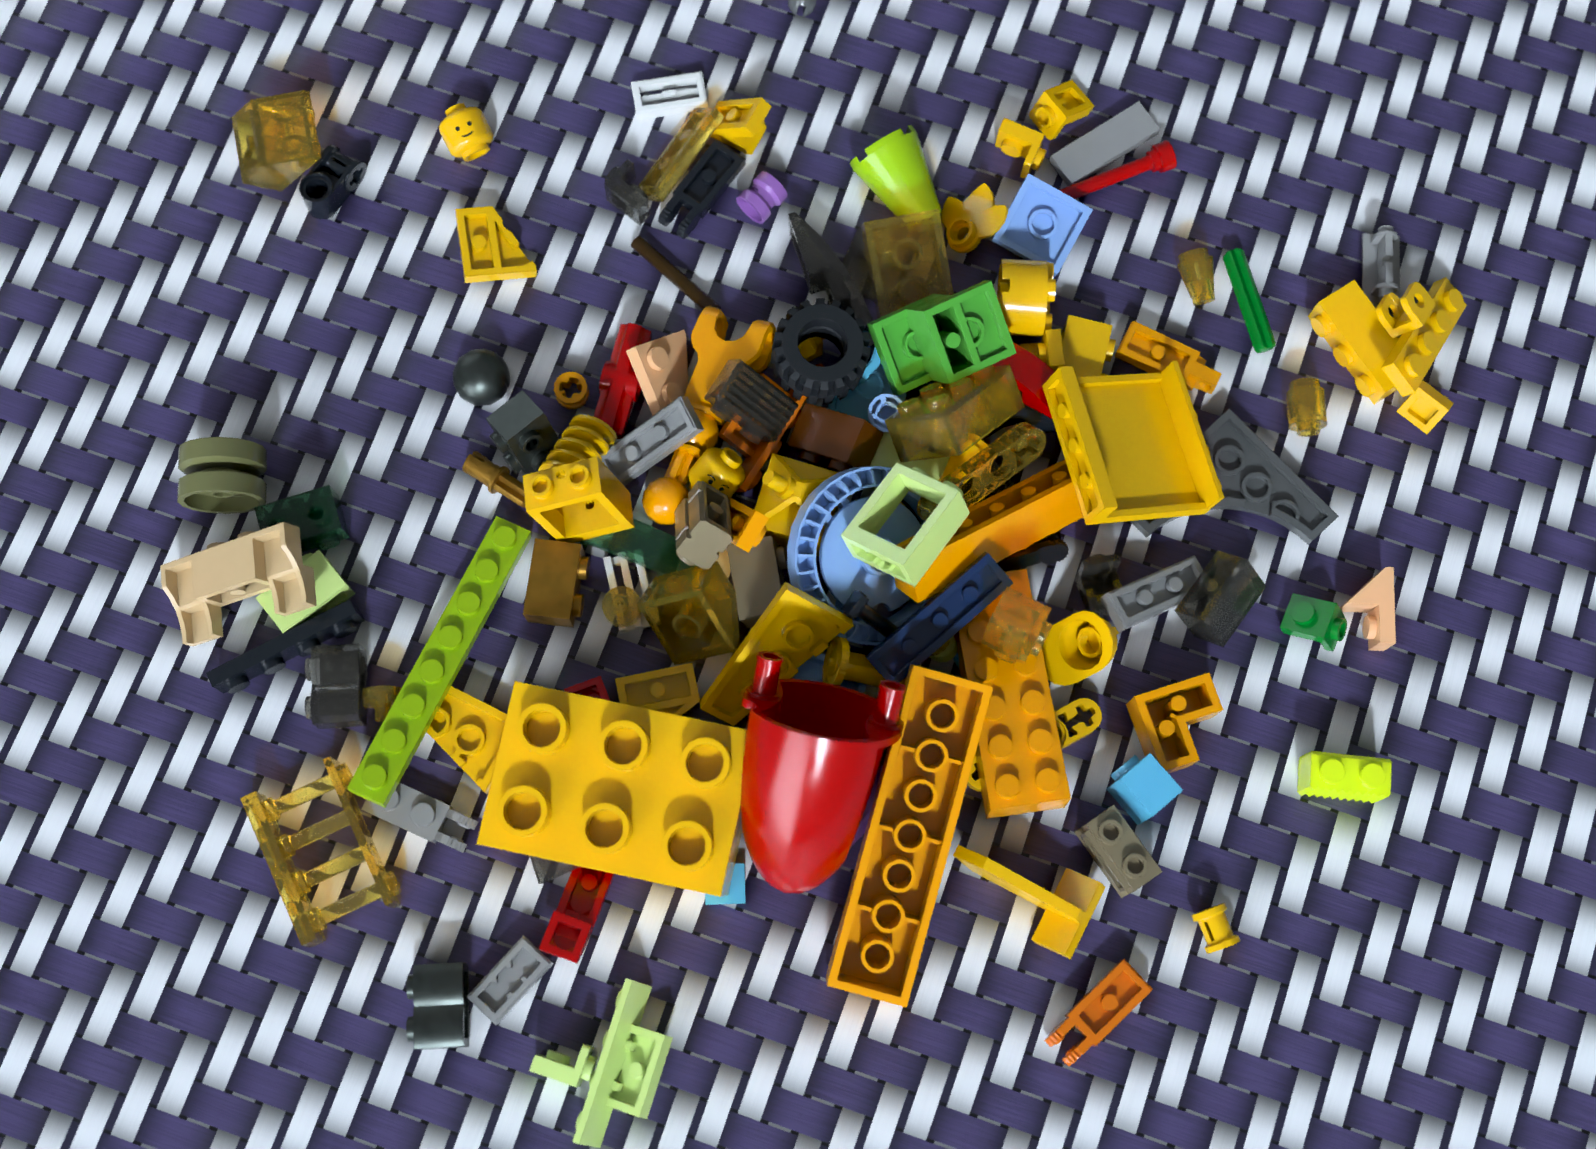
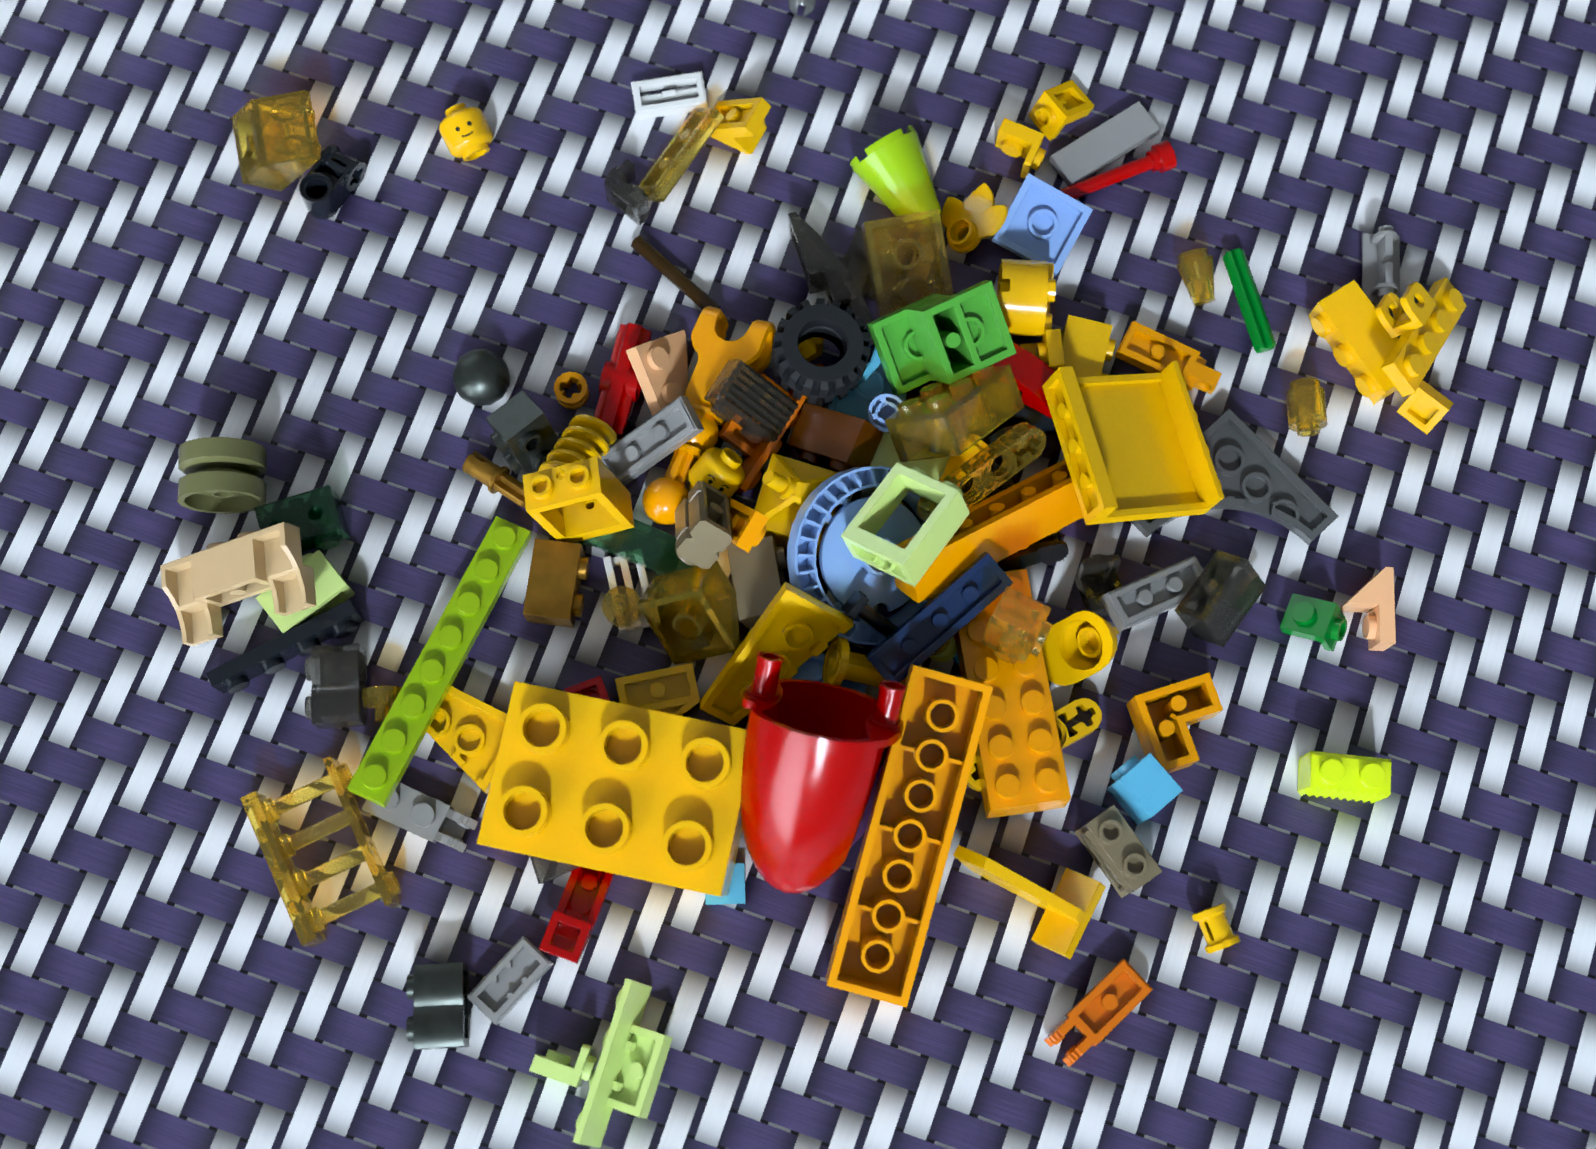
(488, 248): yellow wing -> none
(702, 186): black hinge -> none
(761, 197): medium lavender wheel -> none

